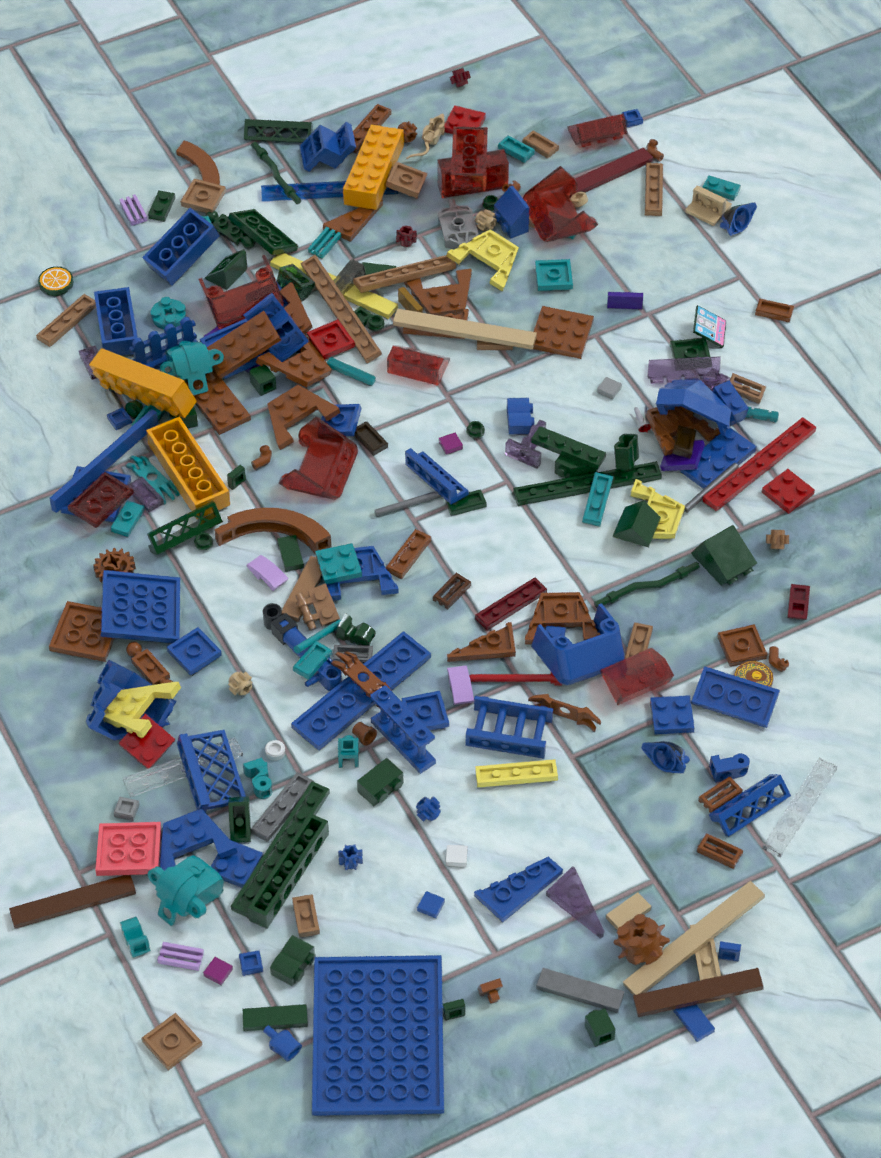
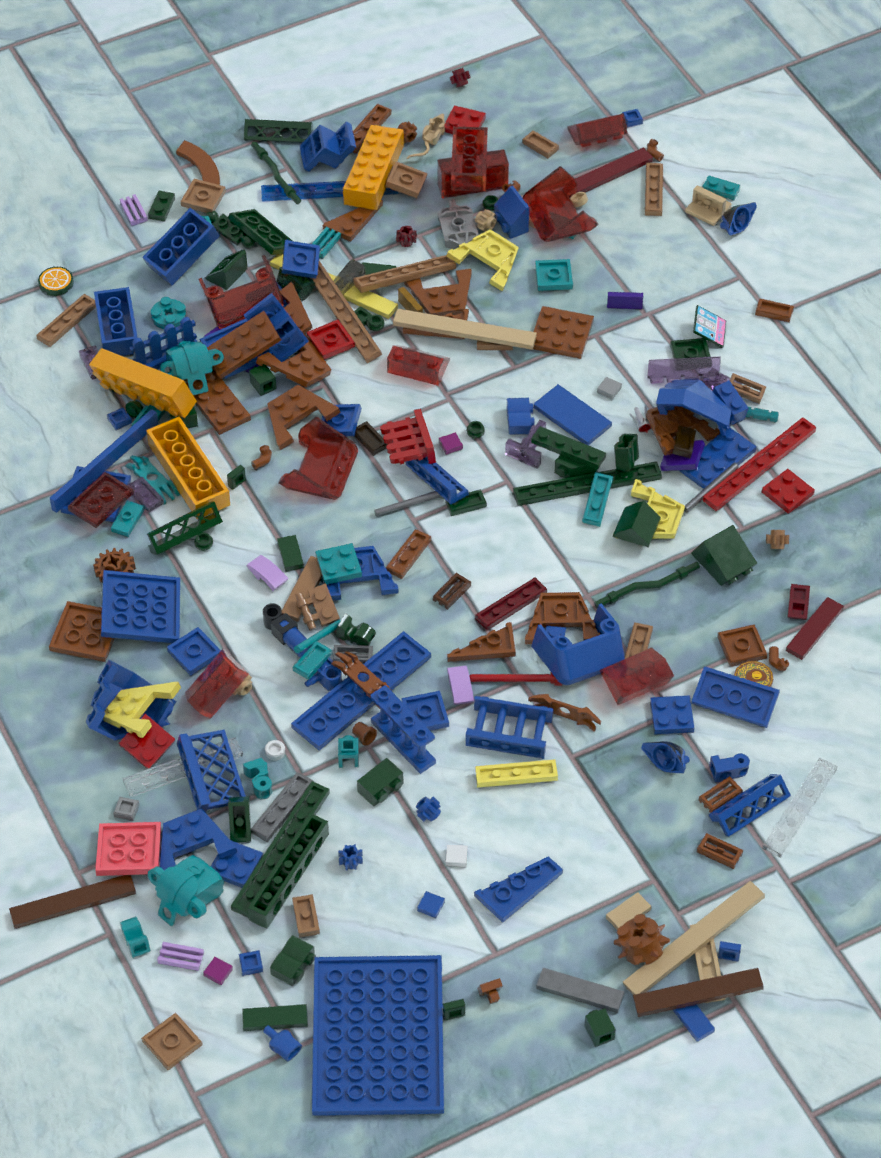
(147, 664): dark orange plate -> none
(216, 684): none -> clear red slope
(274, 520): dark orange arch -> none
(300, 259): none -> blue plate
(351, 371): teal axle -> none
(408, 439): none -> red fence
(516, 149): teal plate -> none
(572, 415): none -> blue tile
(572, 897): clear purple wing -> none
(814, 628): none -> dark red tile

